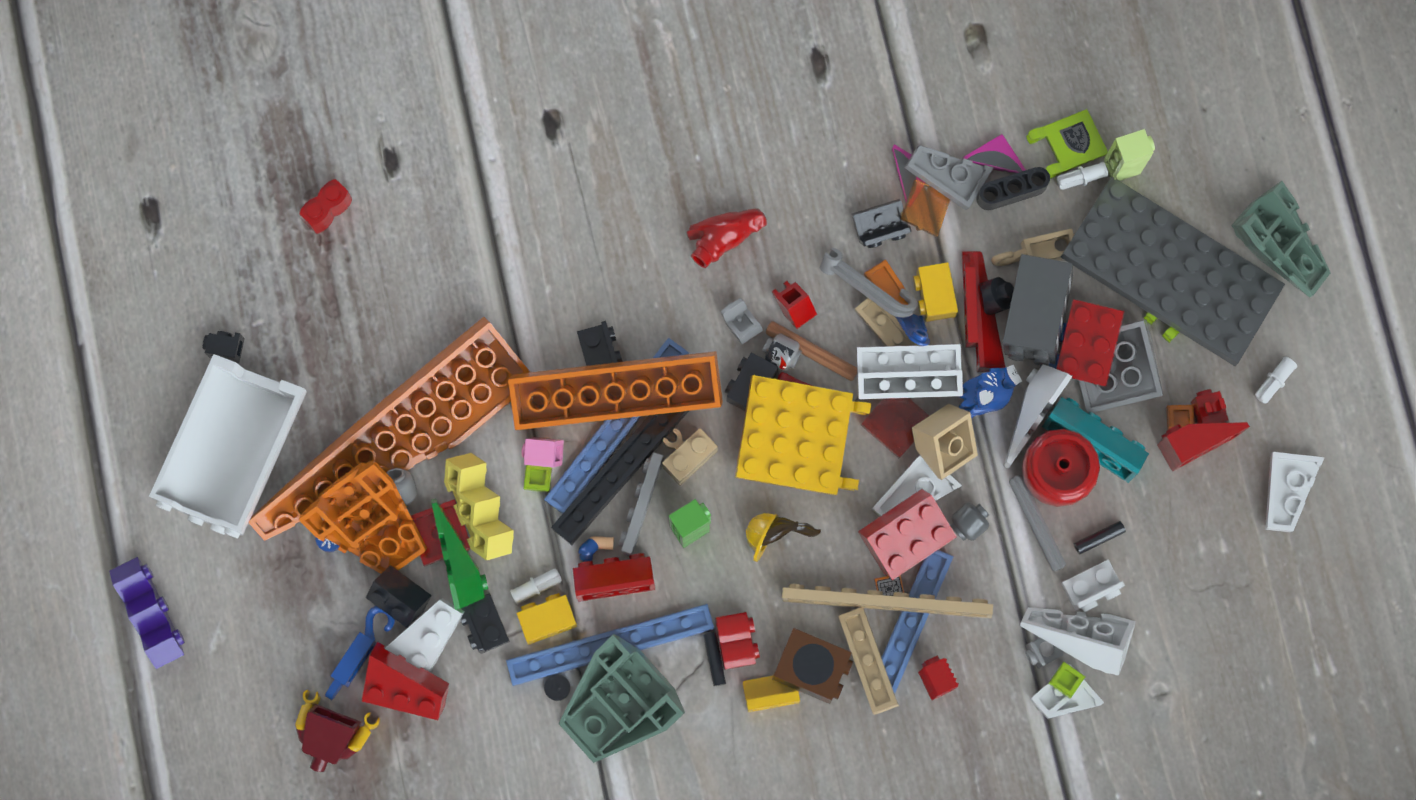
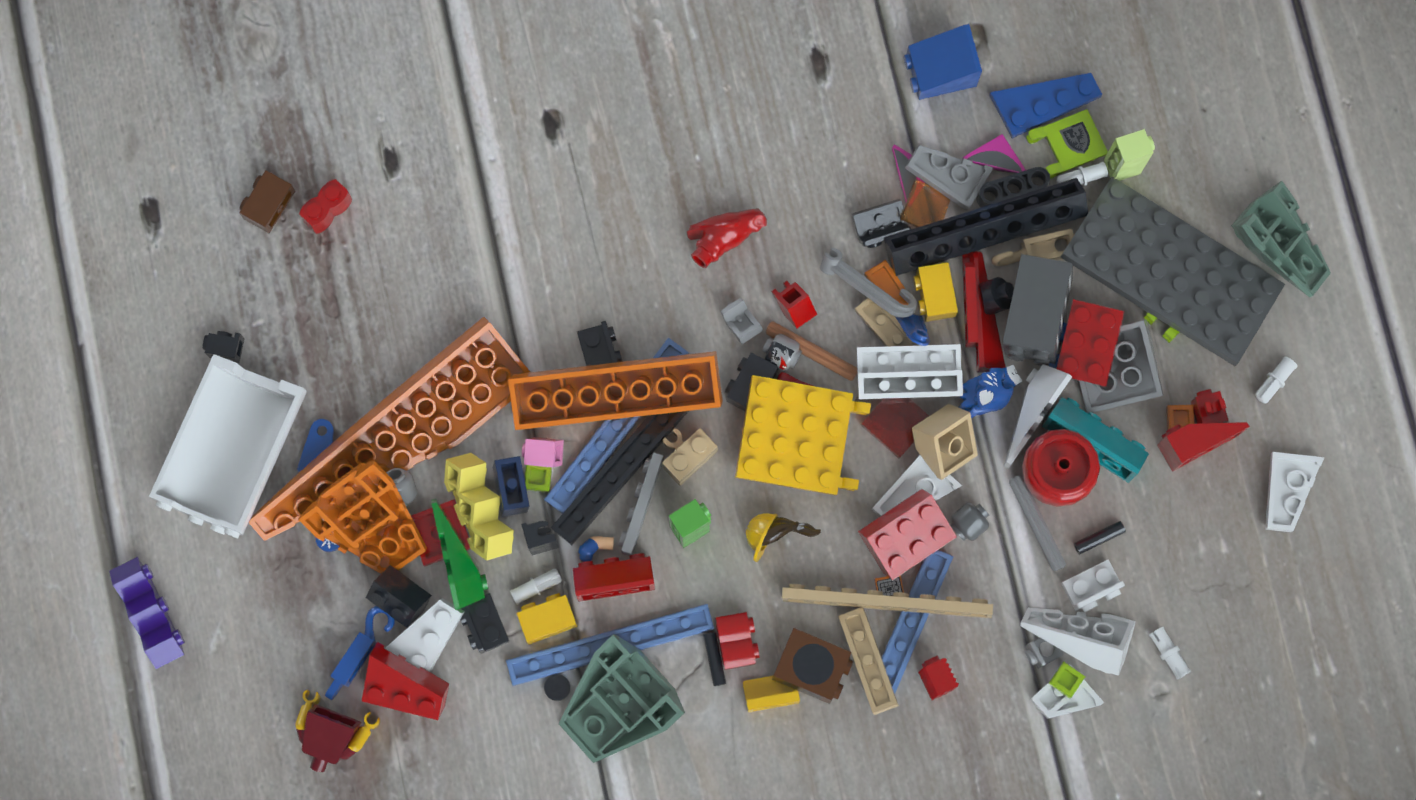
(266, 201): none -> reddish brown brick
(315, 443): none -> blue piece
(511, 486): none -> dark blue brick
(537, 539): none -> black hinge
(943, 63): none -> blue slope
(986, 226): none -> black brick
(1041, 102): none -> blue wing
(1170, 653): none -> white pin

